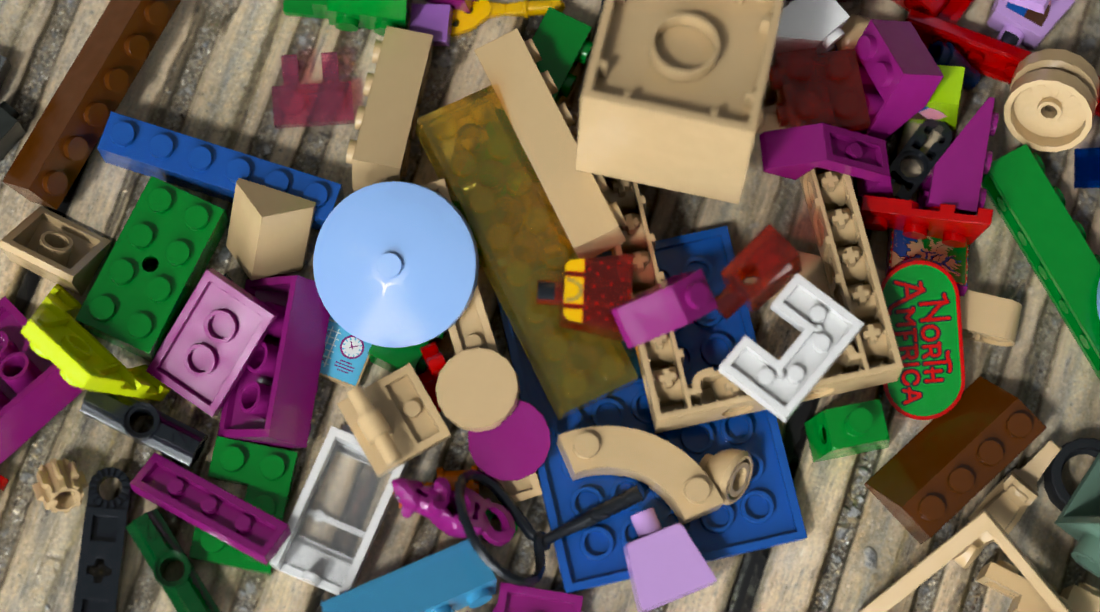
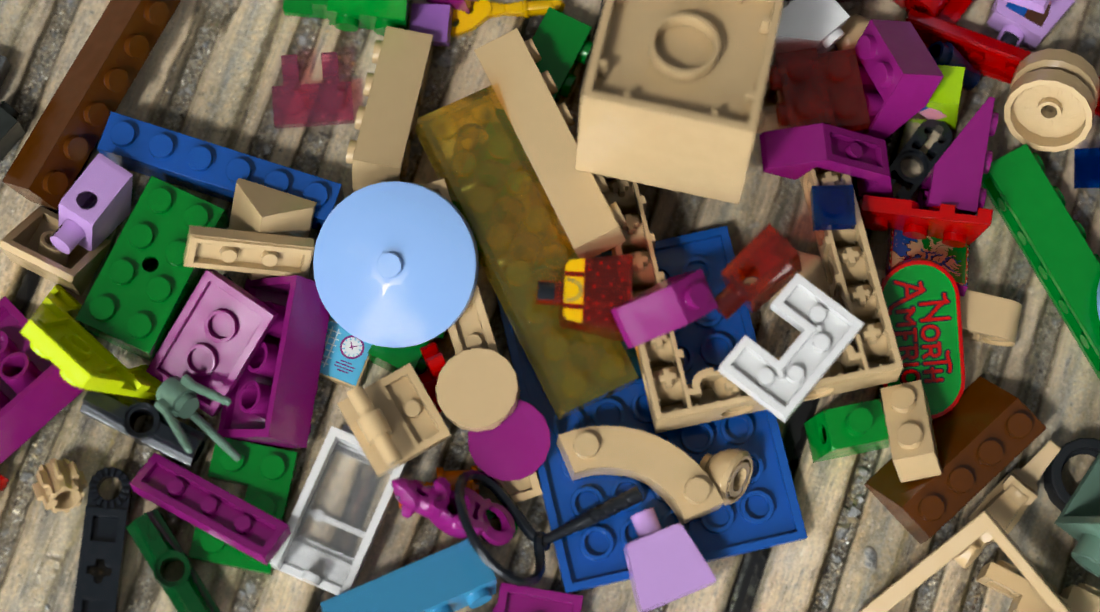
(93, 206): none -> lavender torso
(179, 399): none -> sand green plant
(248, 252): none -> tan tile
(833, 207): none -> clear blue plate
(910, 431): none -> tan brick

